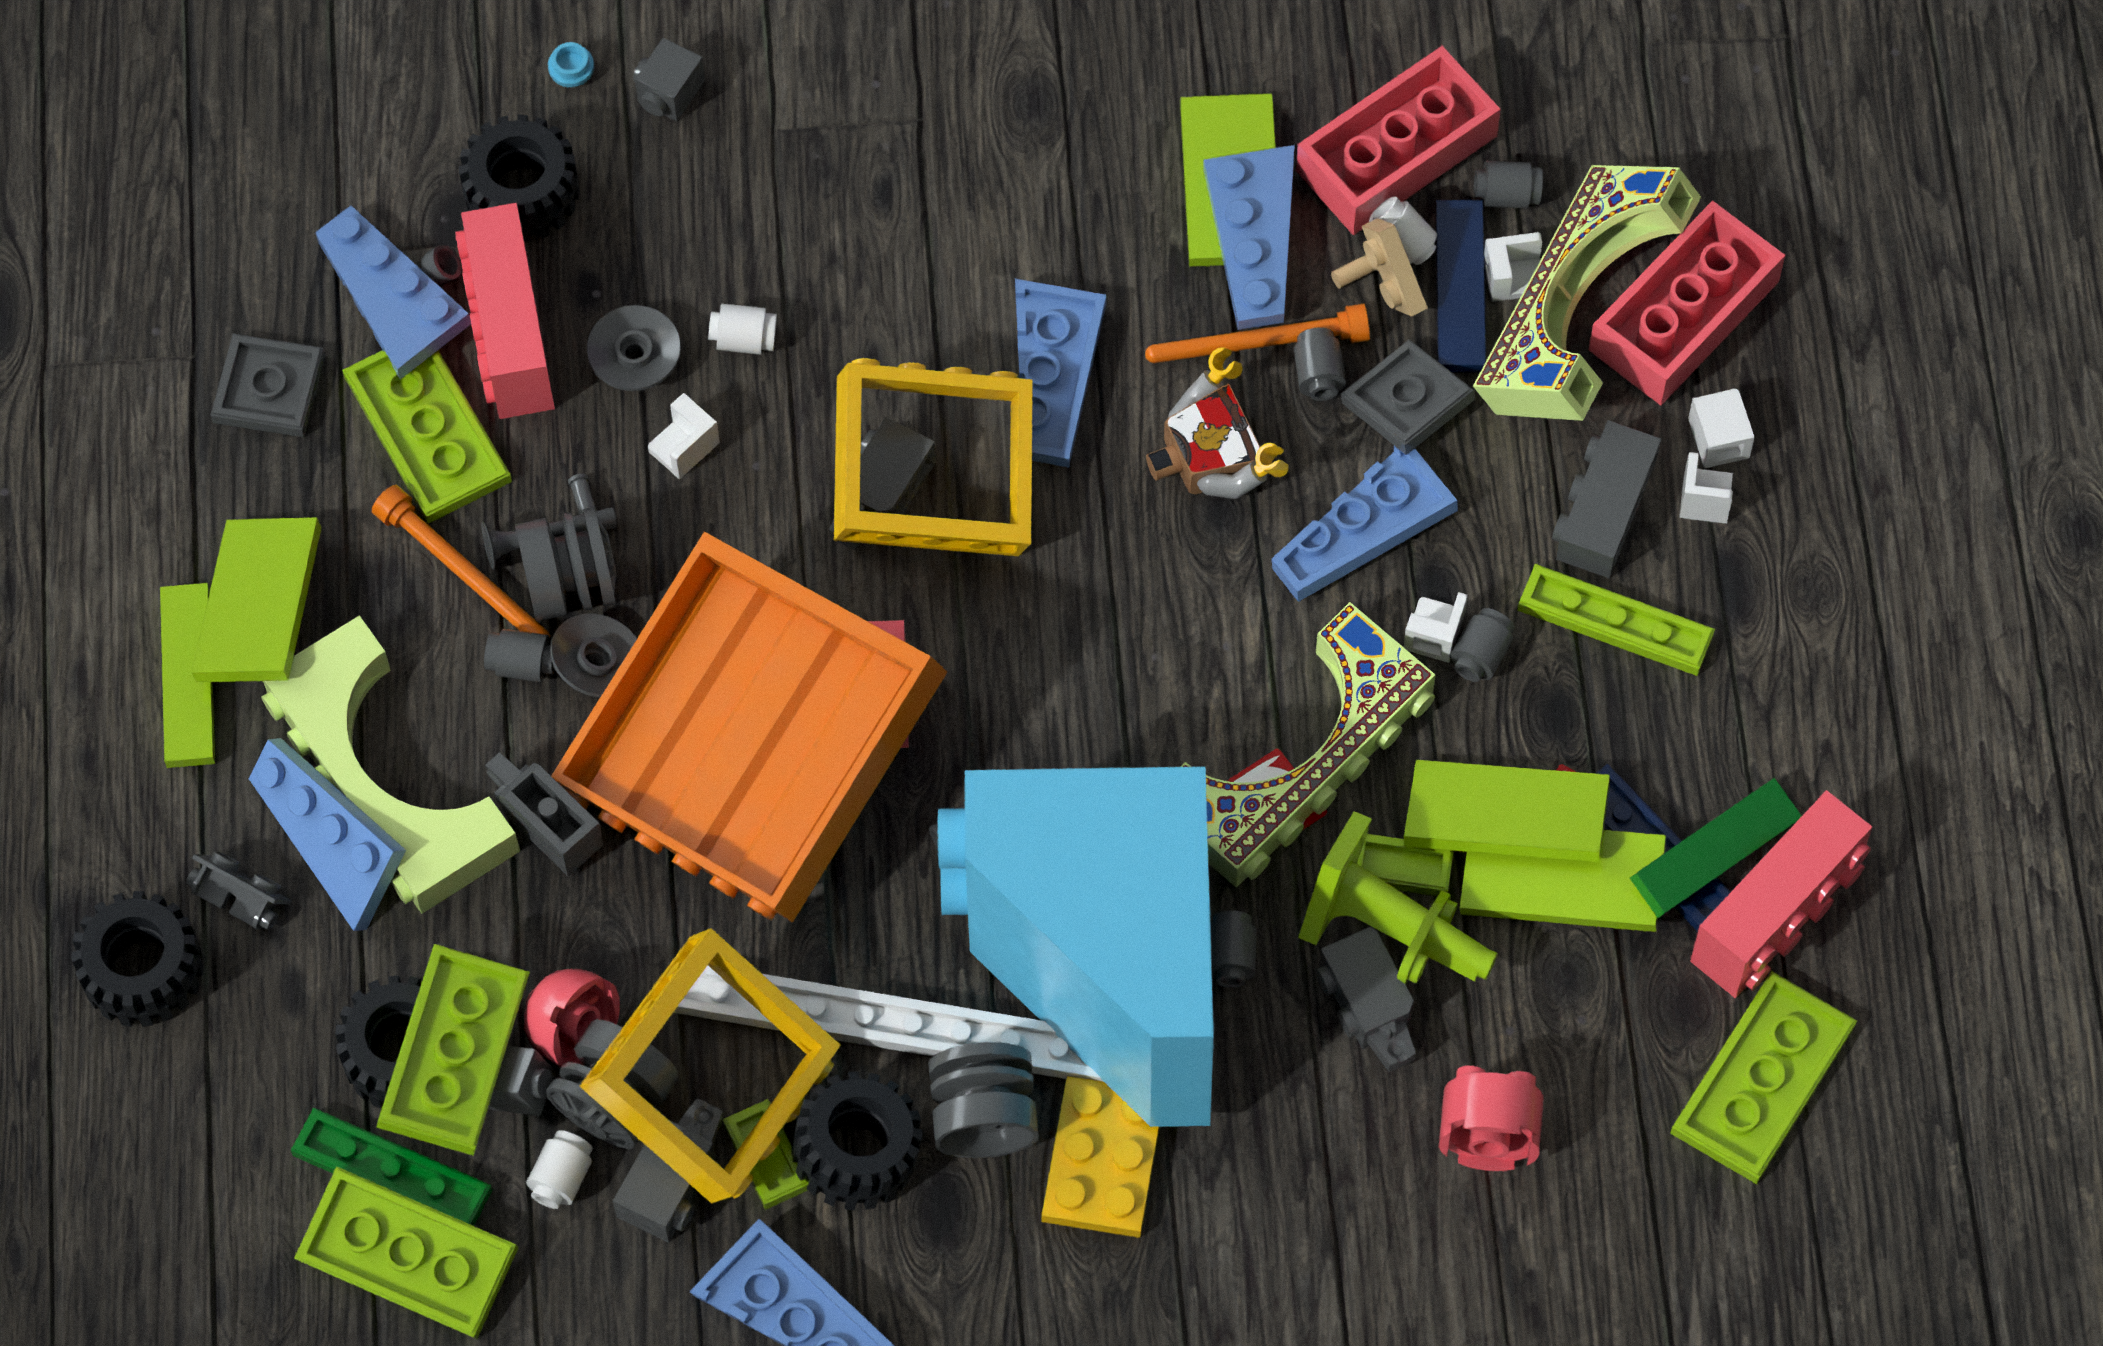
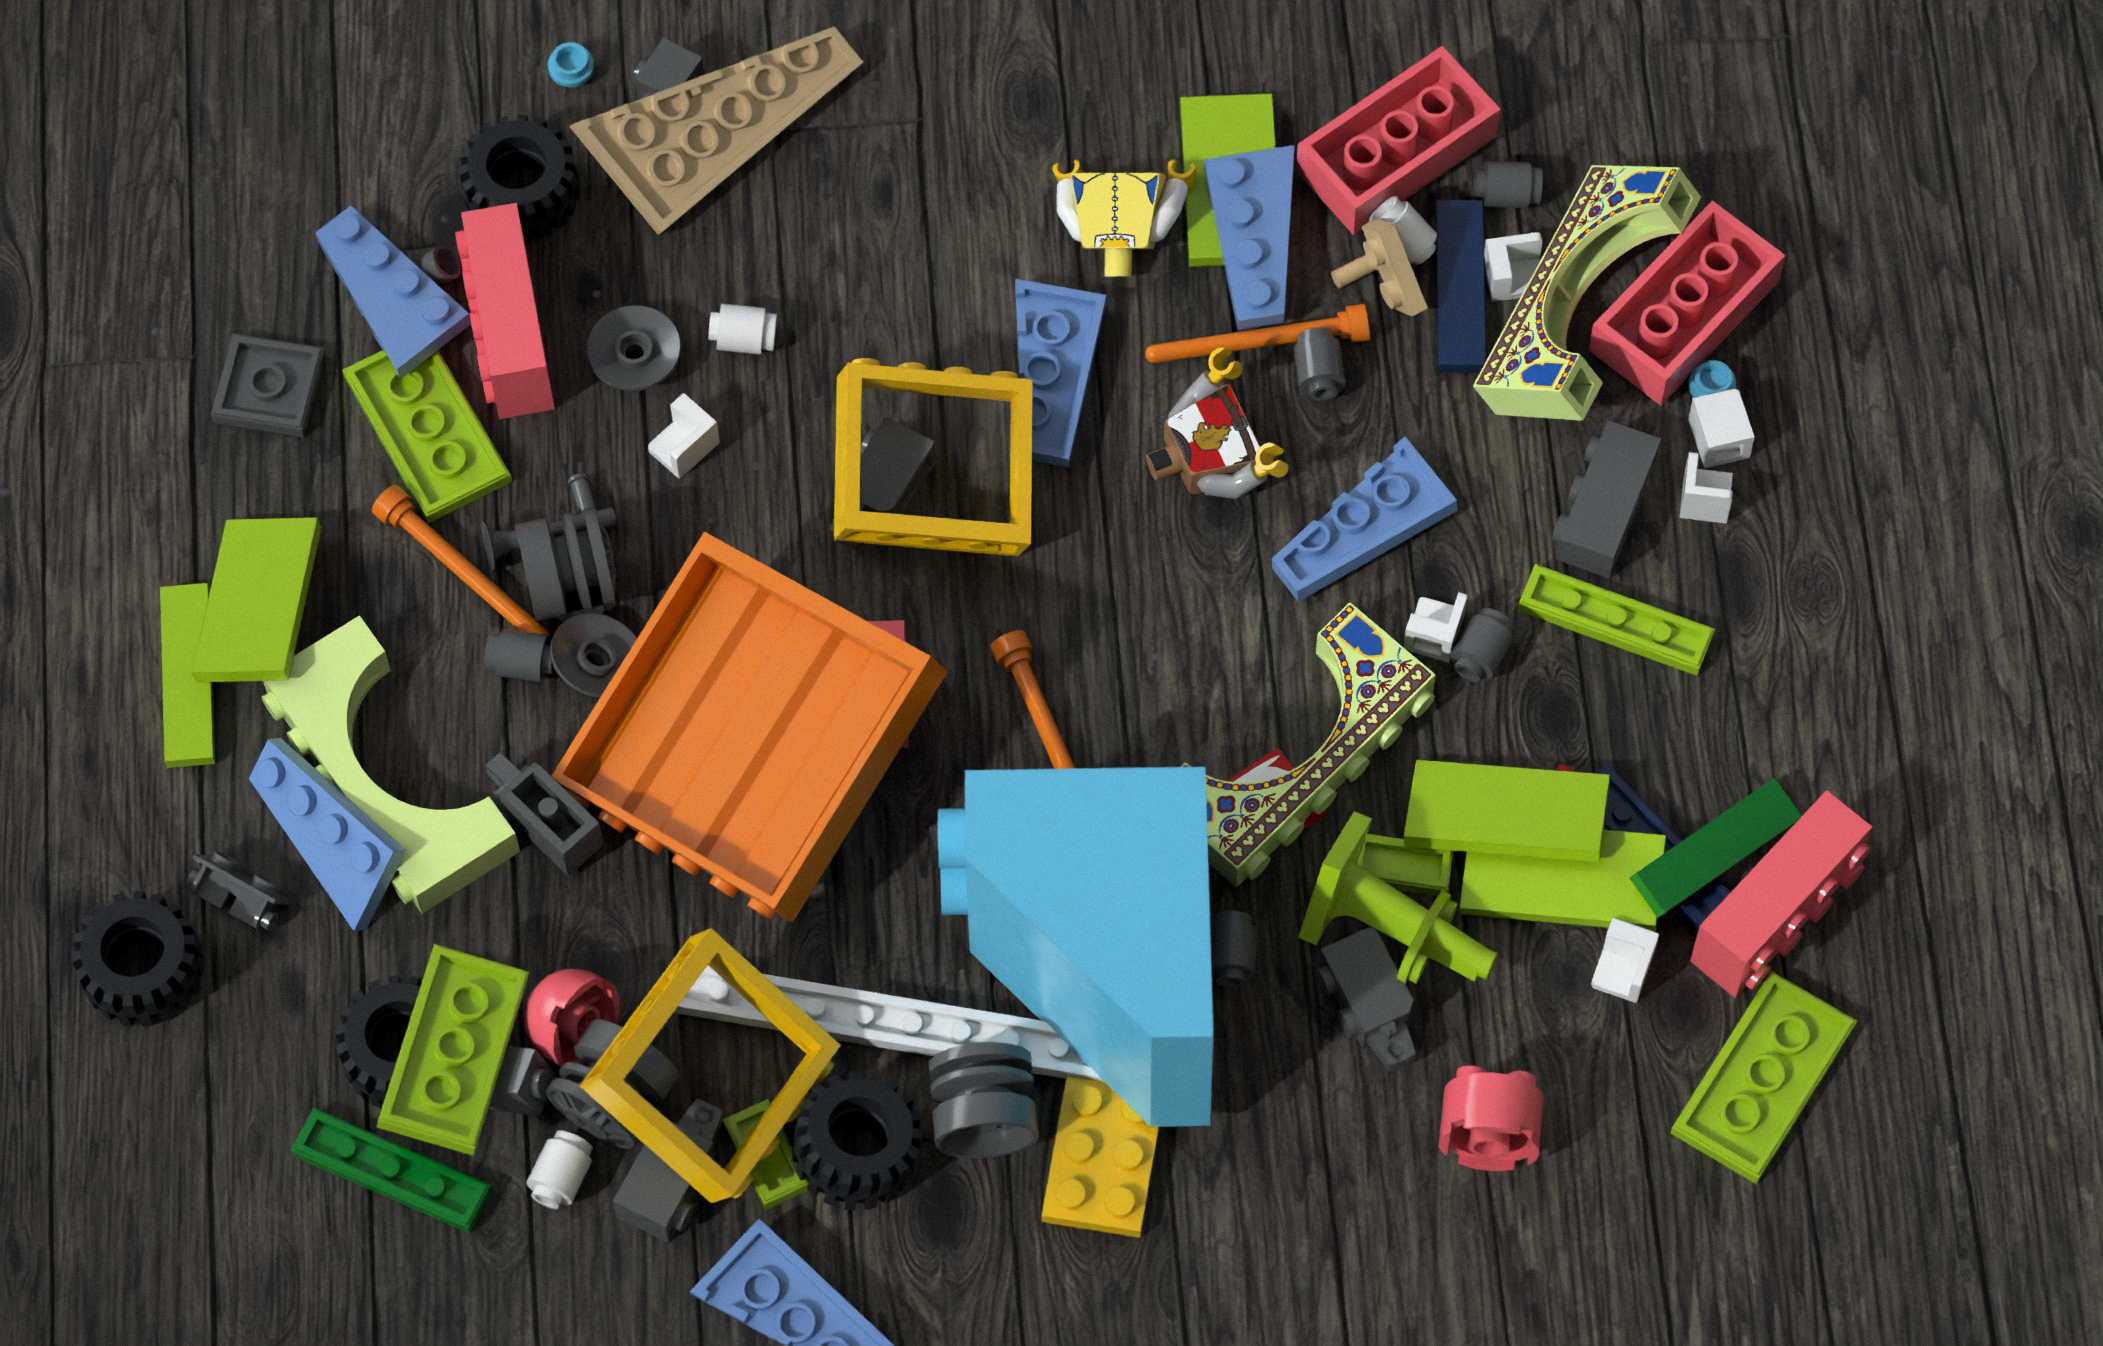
(406, 1252): lime tile -> none
(697, 133): none -> tan wing
(1014, 653): none -> orange piece
(1120, 210): none -> torso
(1407, 397): dark grey tile -> none
(1625, 960): none -> white panel
(1711, 378): none -> medium azure plate

